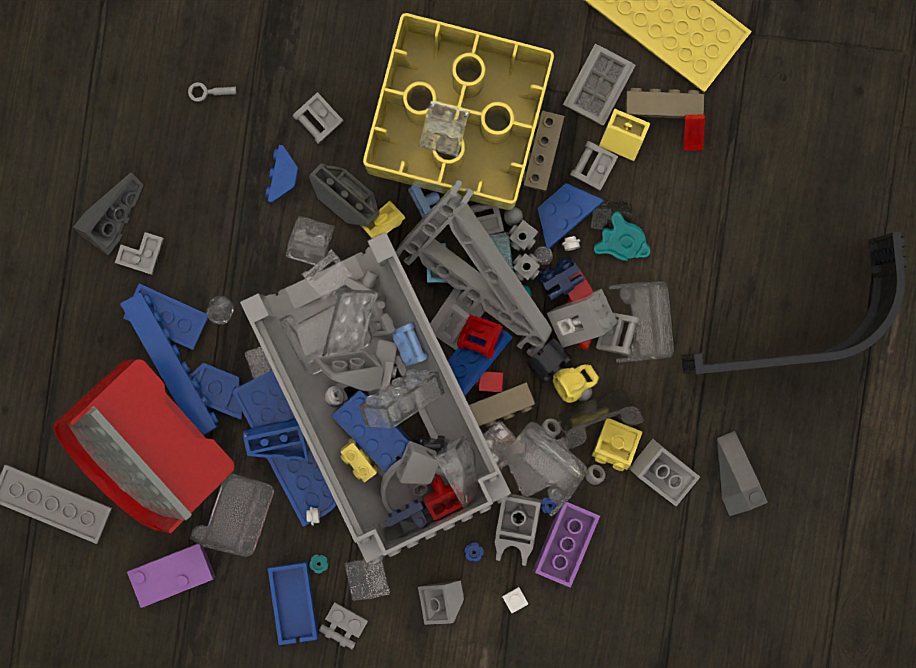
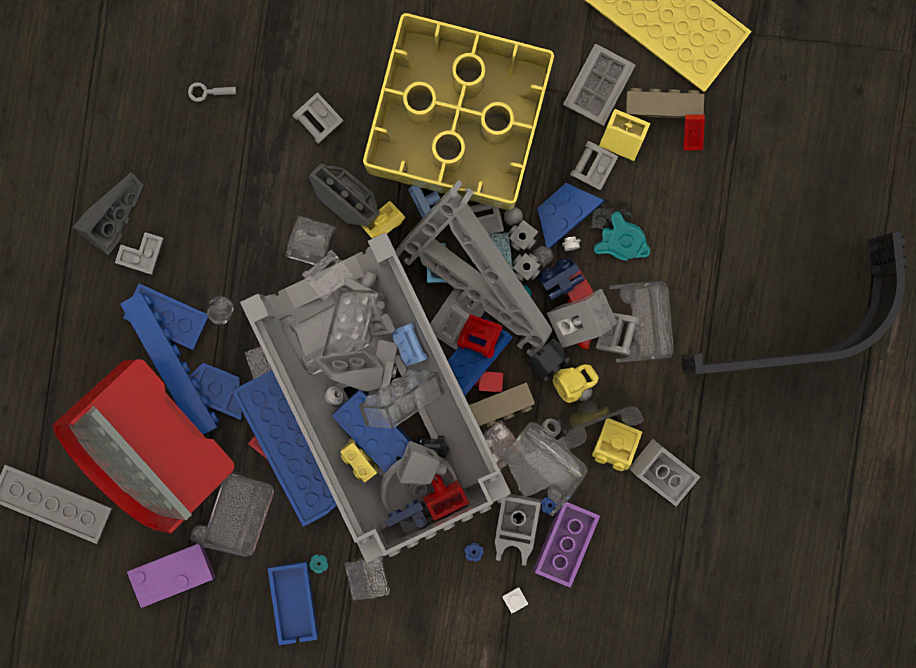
(276, 440): blue wedge -> none
(283, 175): blue slope -> none
(313, 515): white plate -> none
(347, 621): light grey plate -> none
(441, 602): light grey slope -> none
(444, 128): clear slope -> none
(459, 466): clear slope -> none
(543, 151): dark tan brick -> none
(591, 478): light grey piece -> none
(738, 481): dark grey wedge -> none

